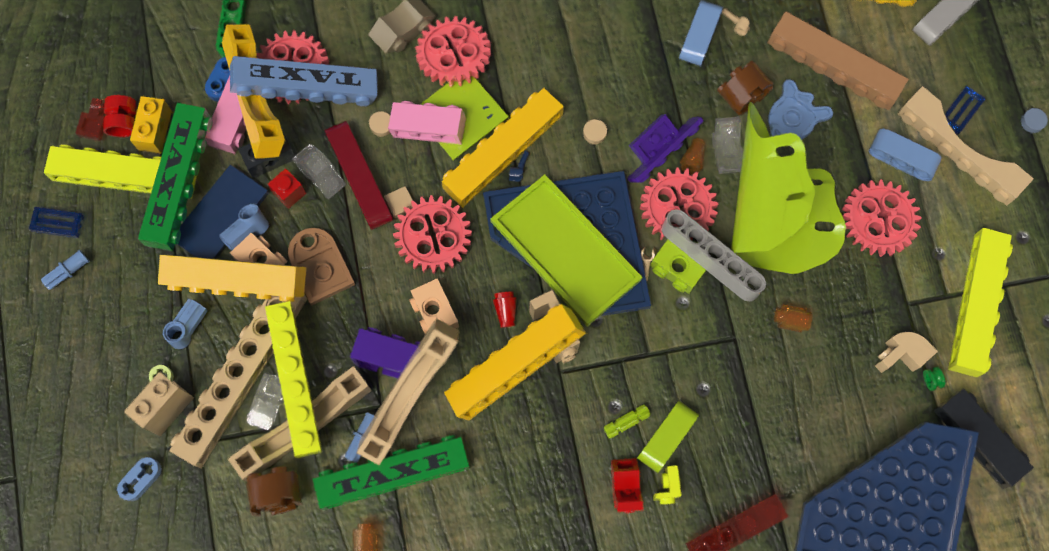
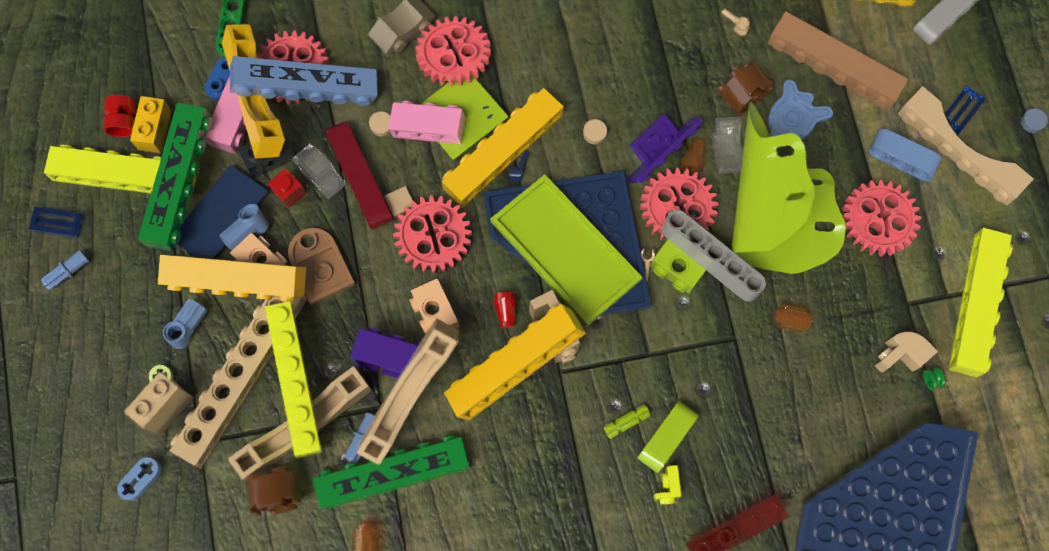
(91, 124): clear red plate -> none
(266, 402): clear slope -> none
(626, 485): red brick -> none
(700, 33): medium blue beam -> none
(993, 446): black brick -> none

